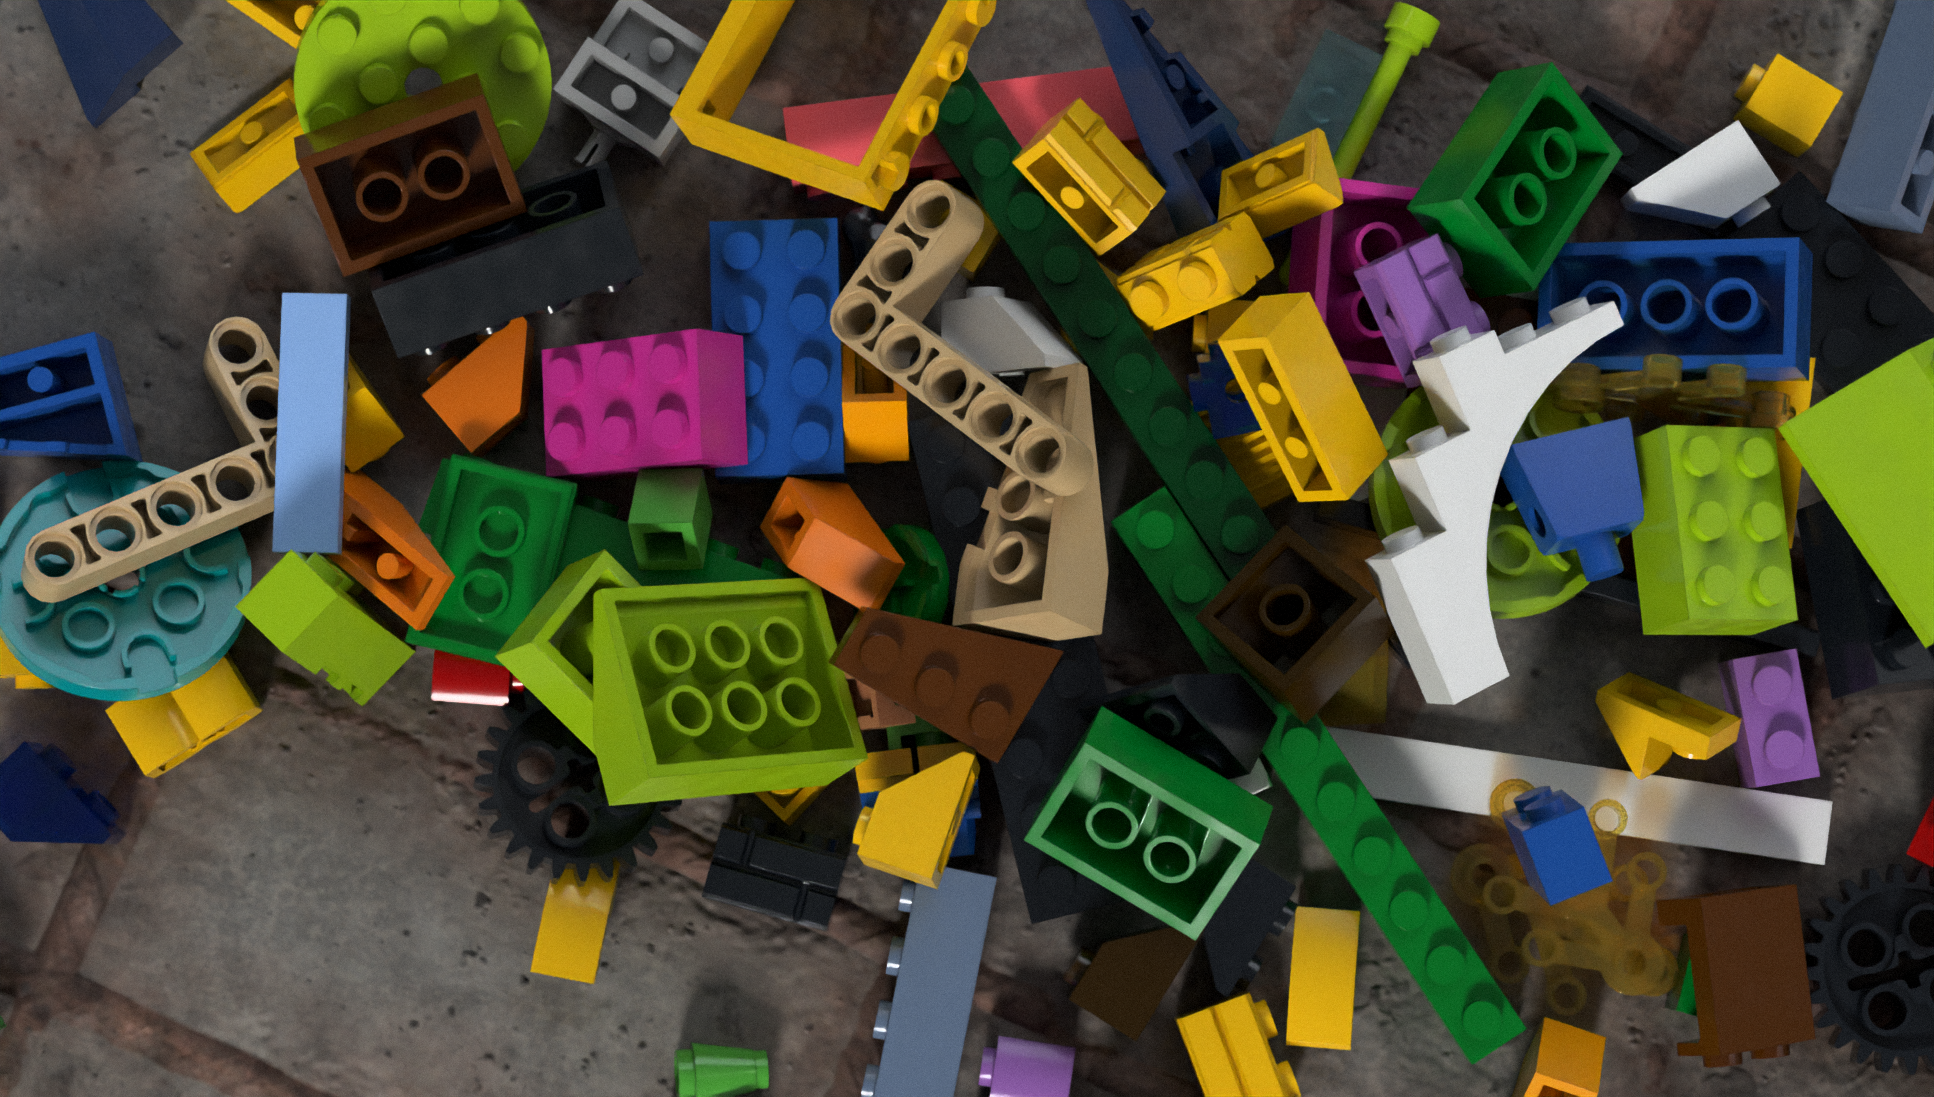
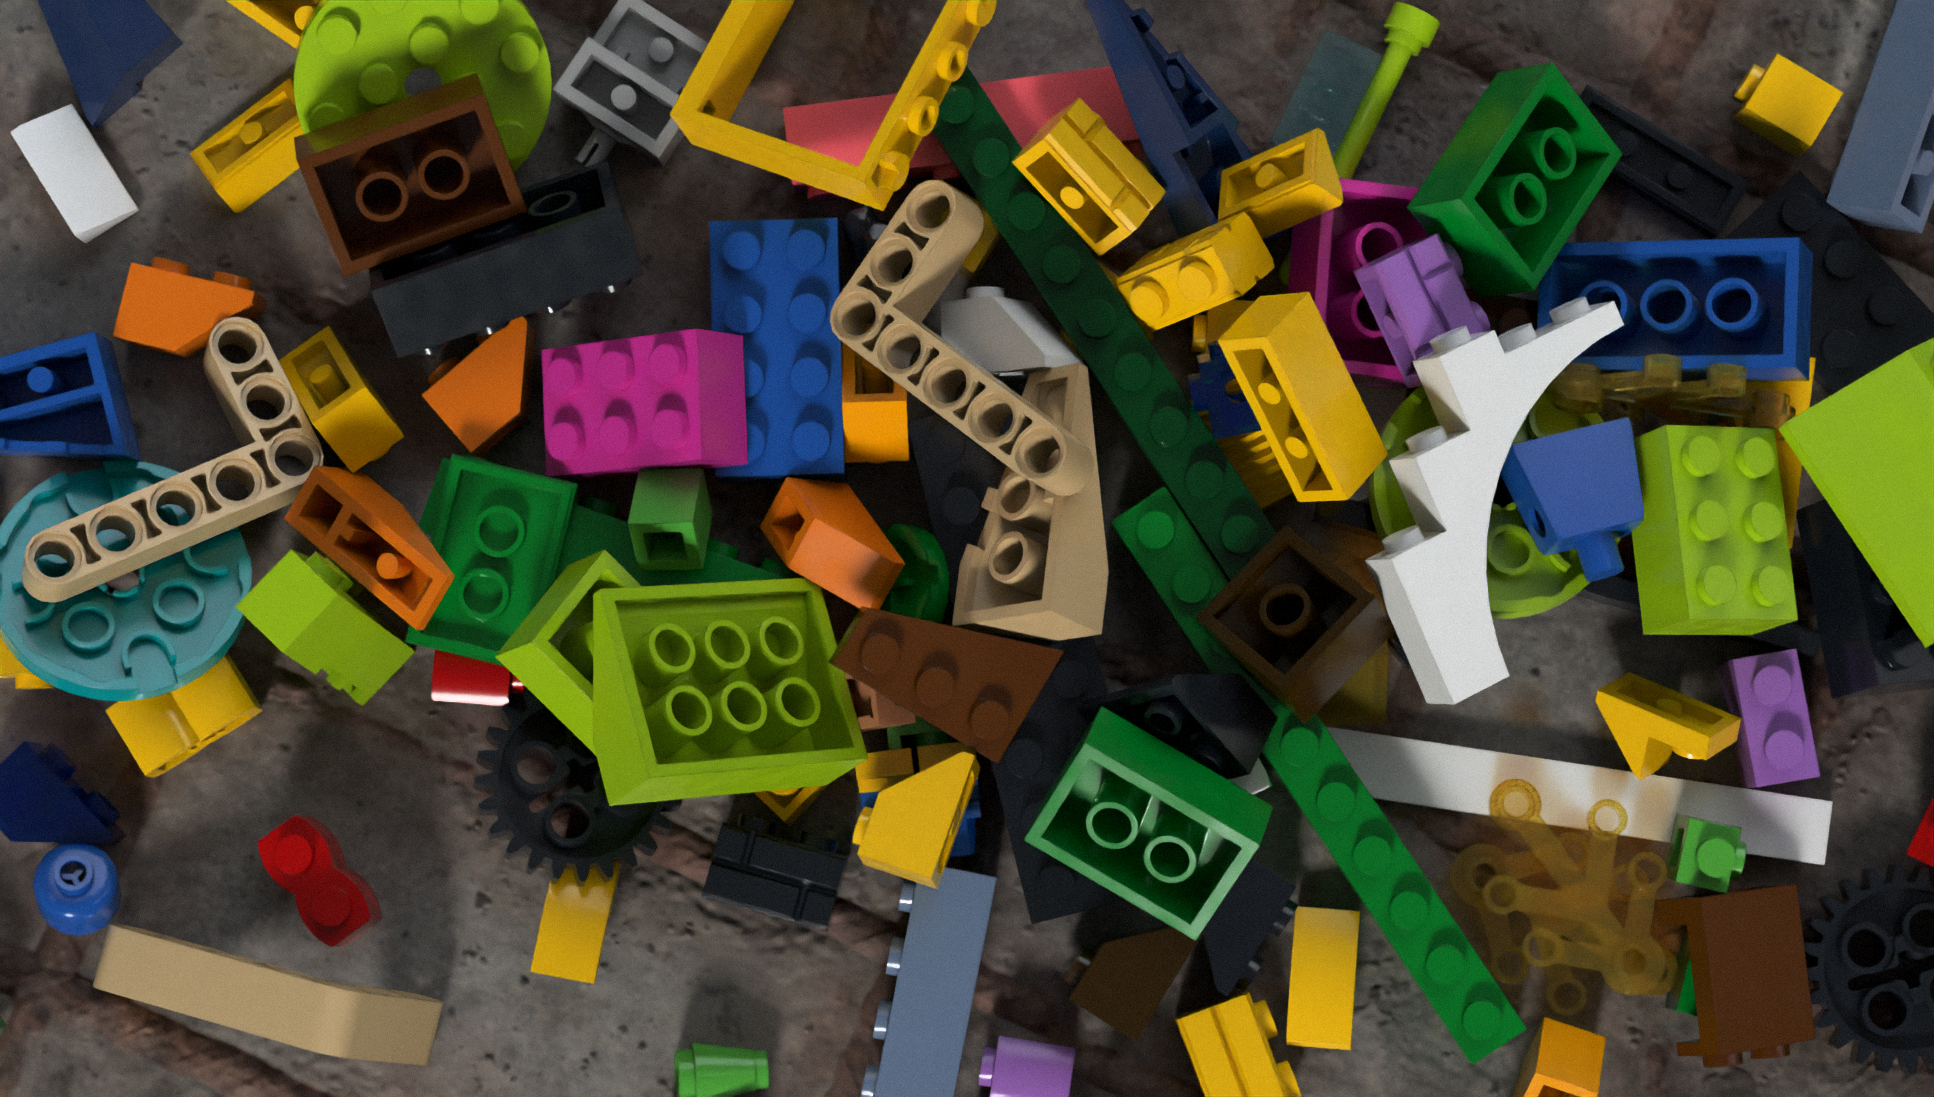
(75, 172): none -> white slope
(77, 888): none -> blue head
(177, 312): none -> orange slope
(267, 998): none -> tan beam
(311, 423): light blue tile -> none
(311, 864): none -> red brick
(1555, 844): blue brick -> none
(1705, 853): none -> bright green brick
(1709, 183): white slope -> none

